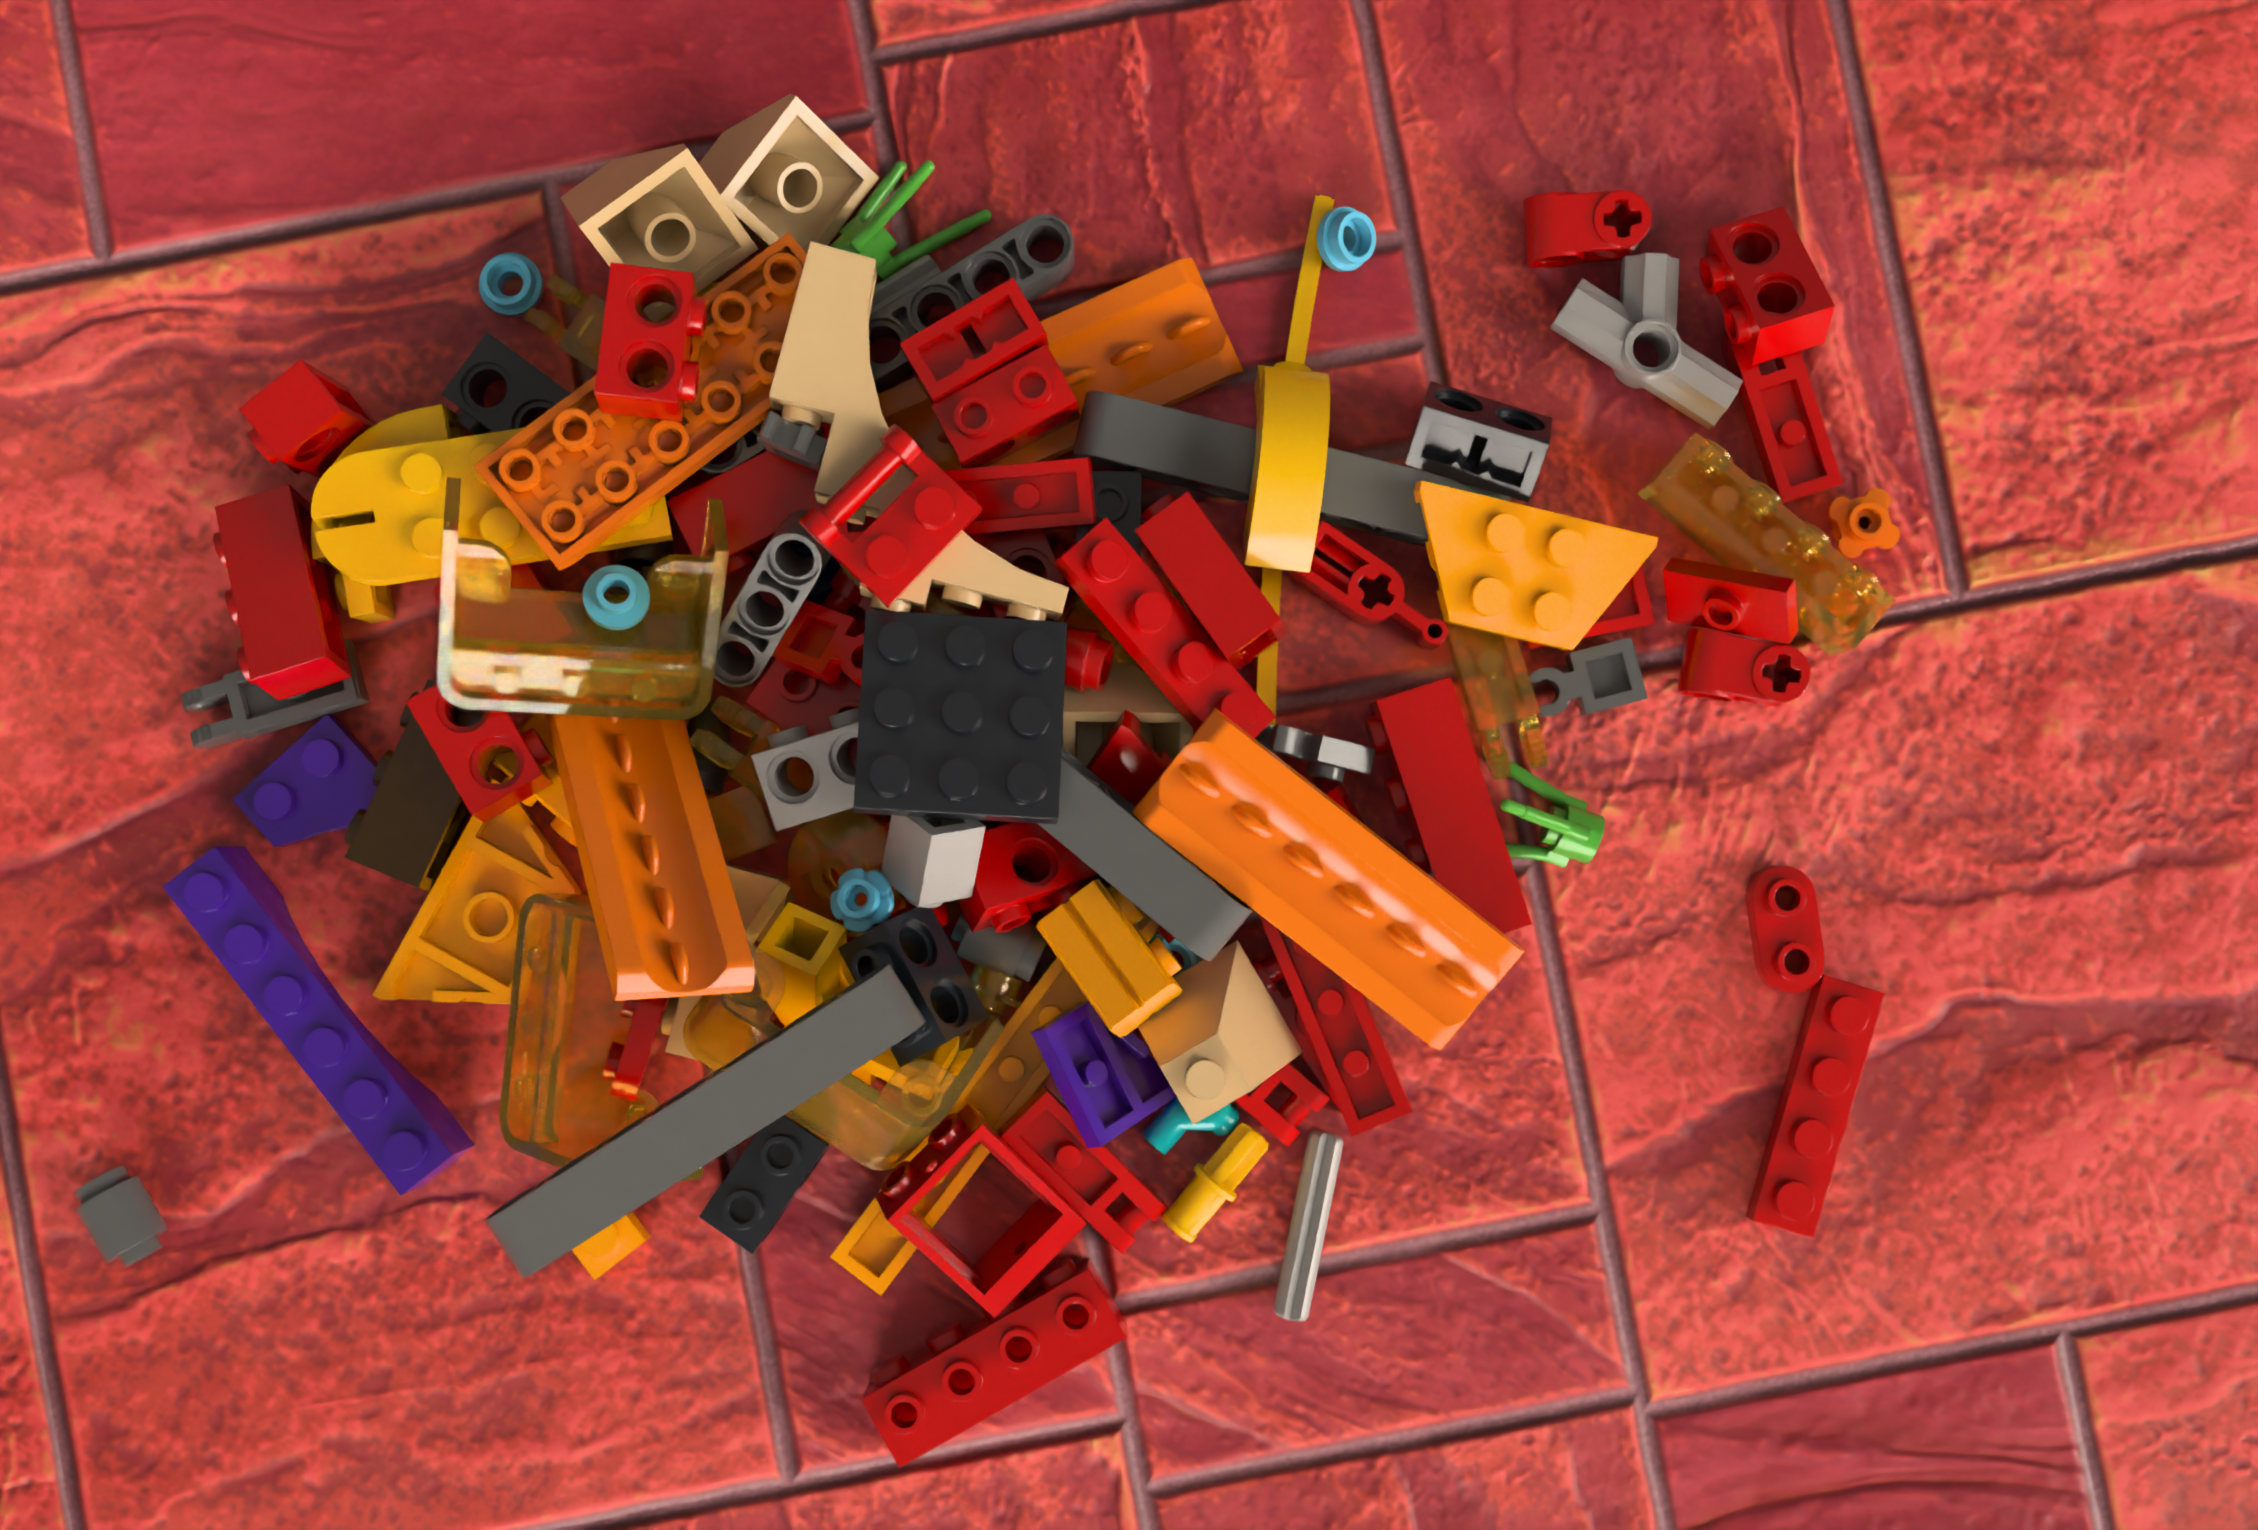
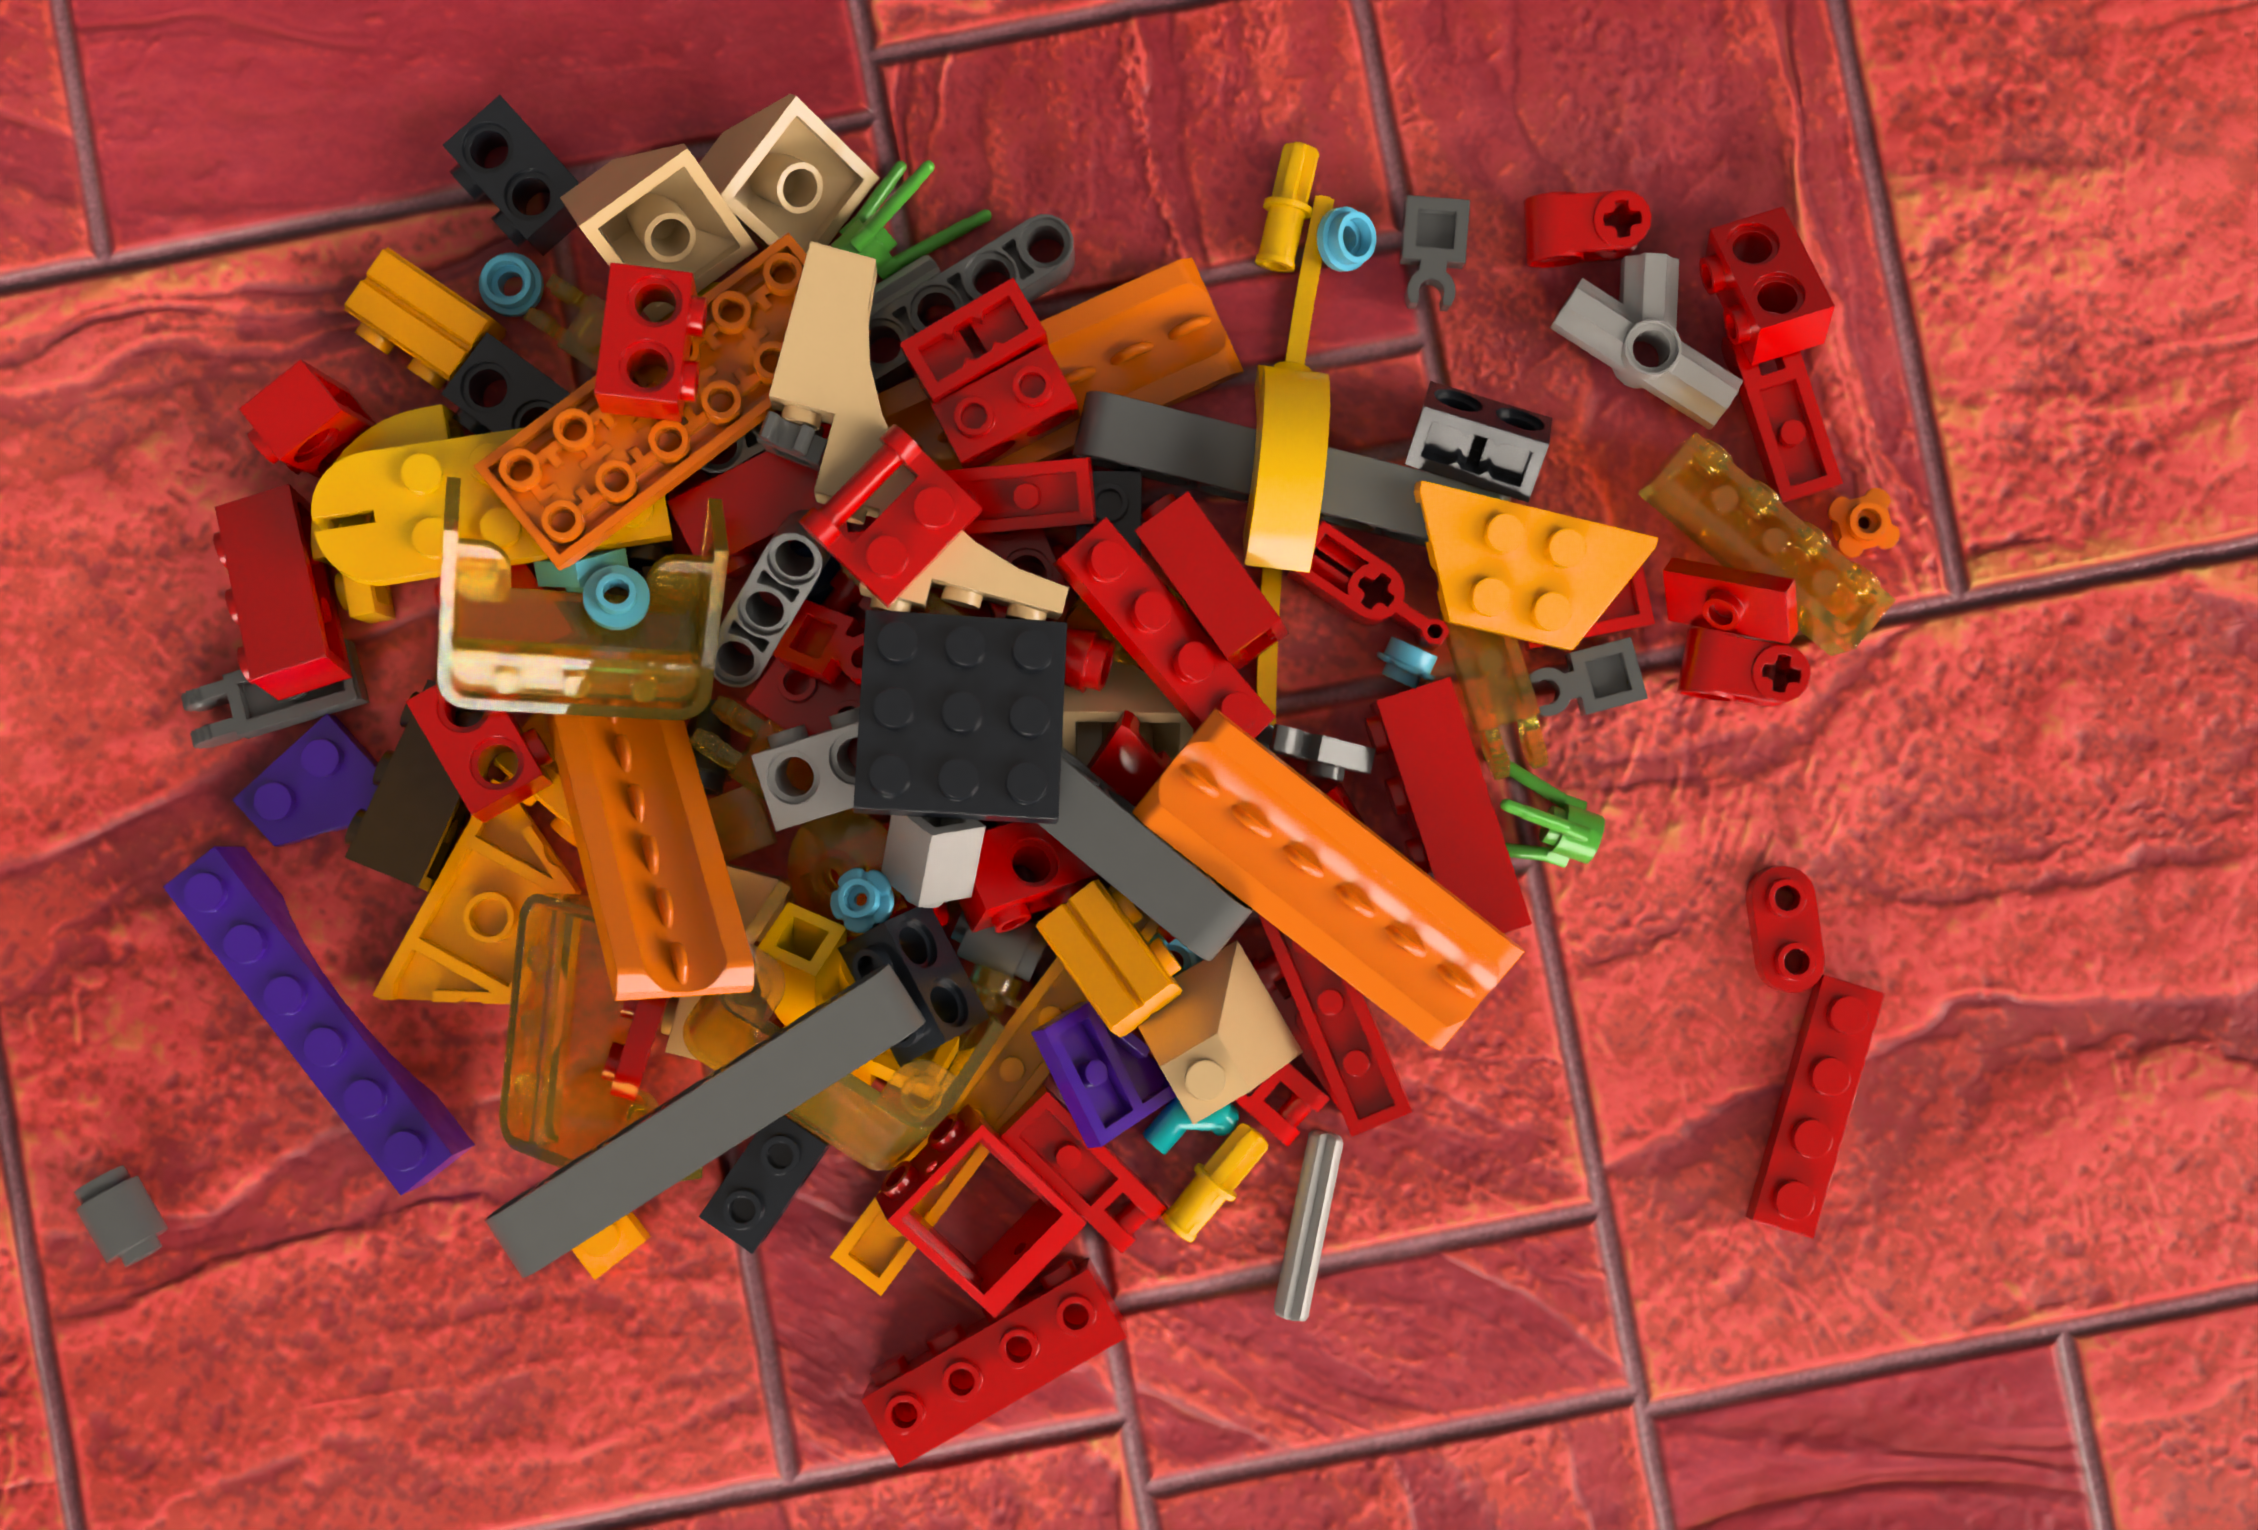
(418, 315): none -> light orange brick
(524, 173): none -> black brick
(576, 575): none -> plate
(1287, 207): none -> yellow axle
(1407, 662): none -> medium azure plate
(1433, 240): none -> dark grey plate

